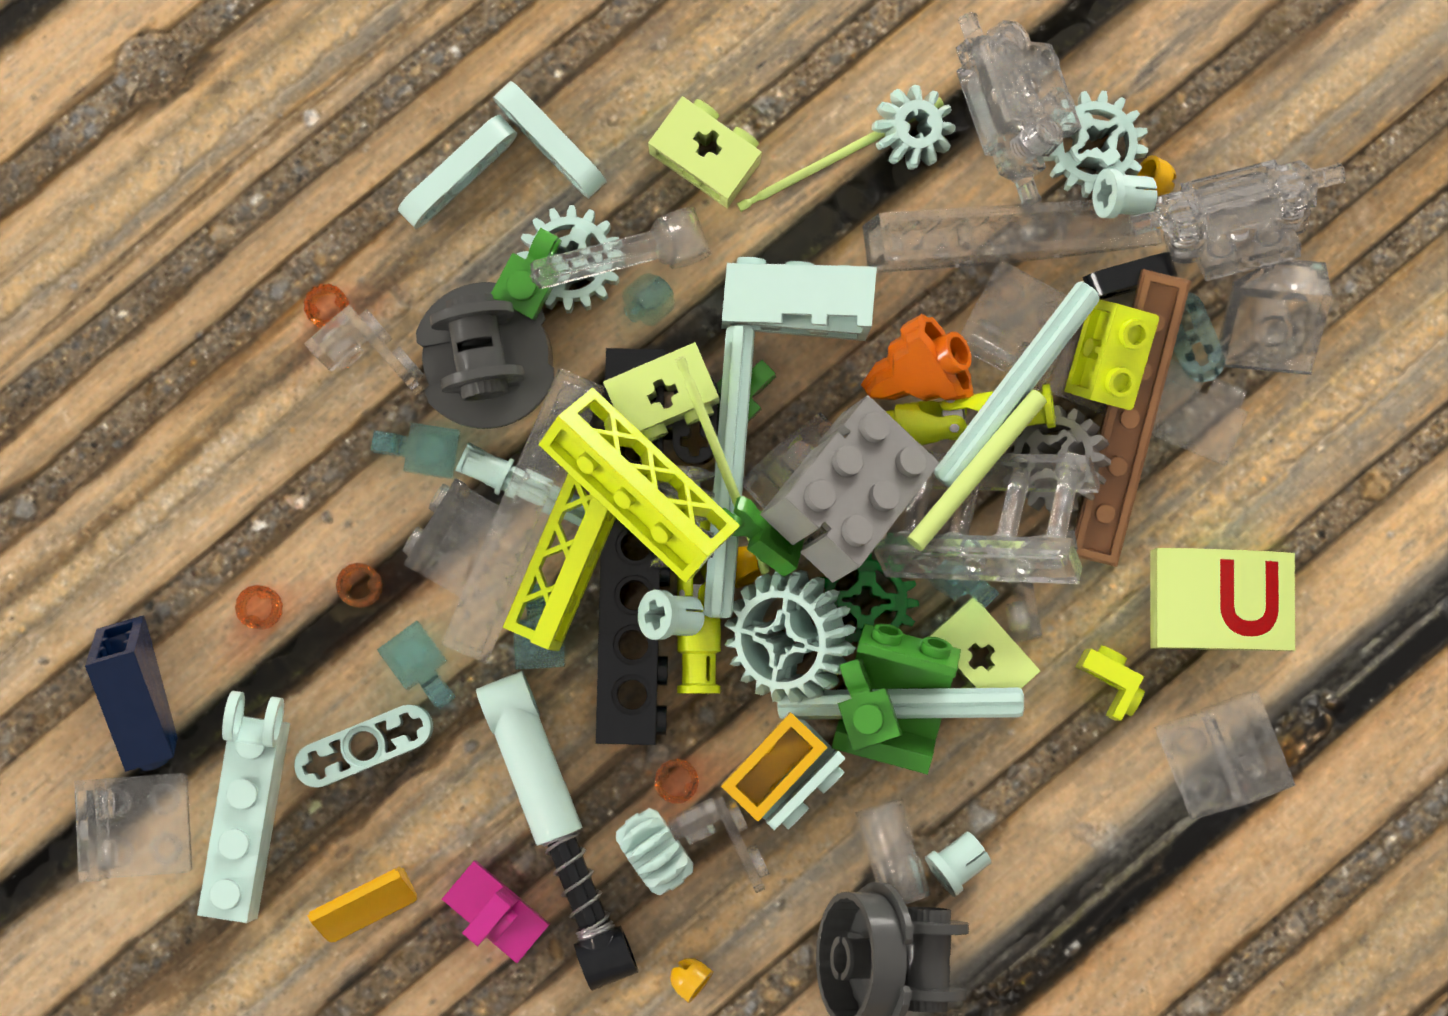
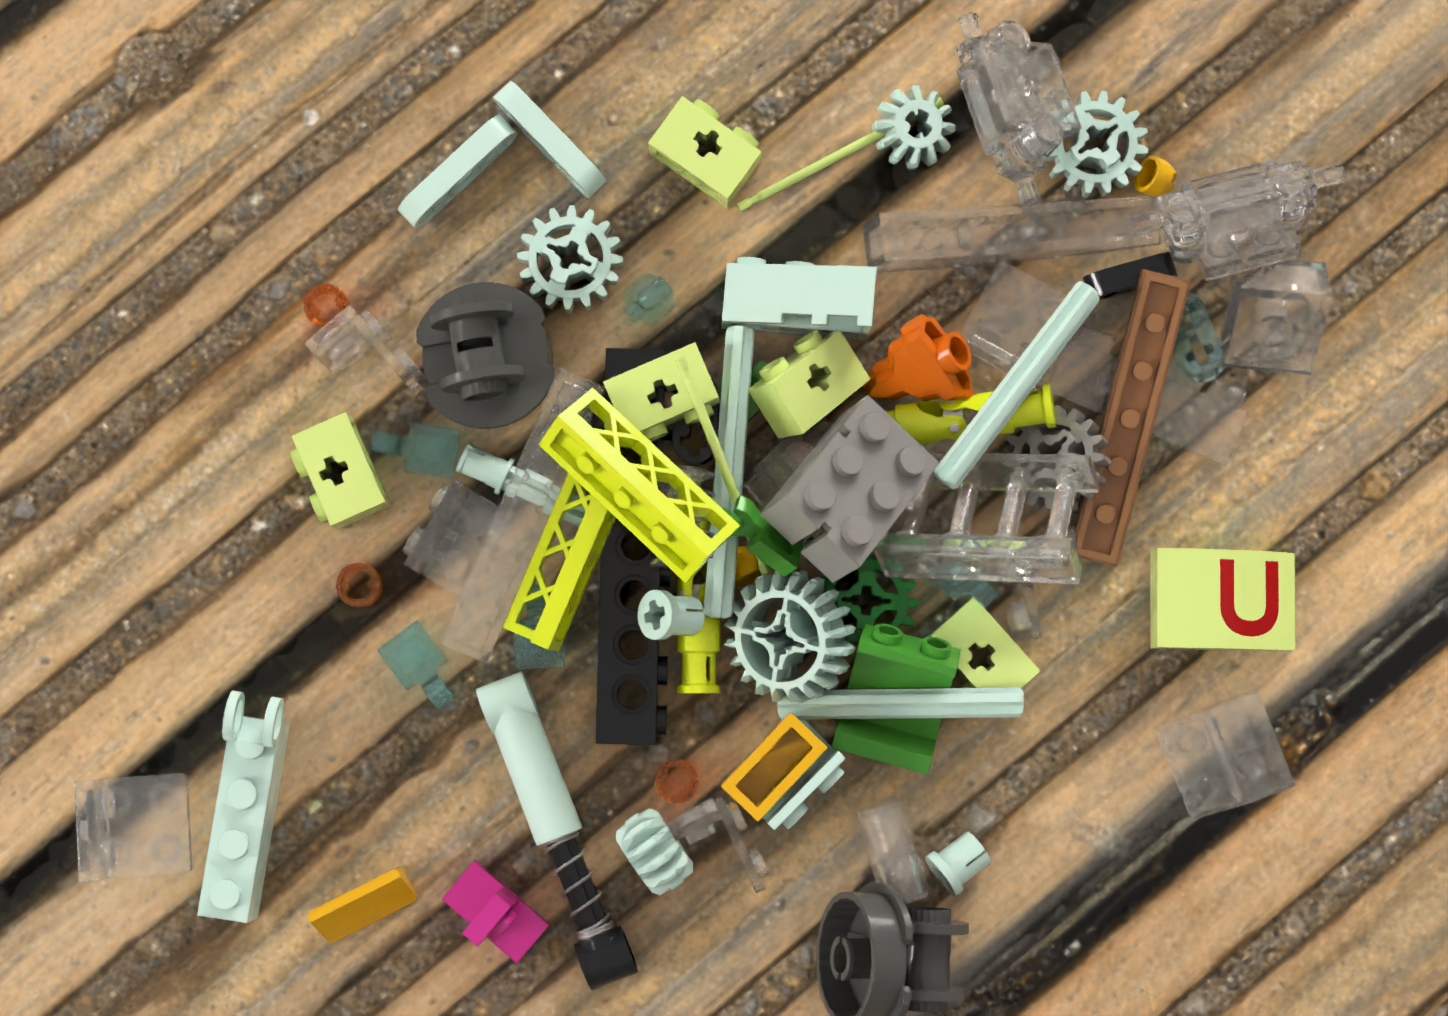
(132, 694): dark blue slope -> none
(263, 593): clear orange bush -> none
(325, 748): light aqua beam -> none
(341, 443): none -> yellowish green brick
(515, 280): bright green plate -> none
(673, 240): clear axle -> none
(690, 978): yellow hinge -> none
(808, 383): none -> yellowish green brick
(869, 714): bright green plate -> none
(976, 470): yellowish green bar -> none
(1109, 668): neon yellow bracket -> none
(1112, 354): neon yellow bracket -> none
(1123, 194): light aqua bush -> none

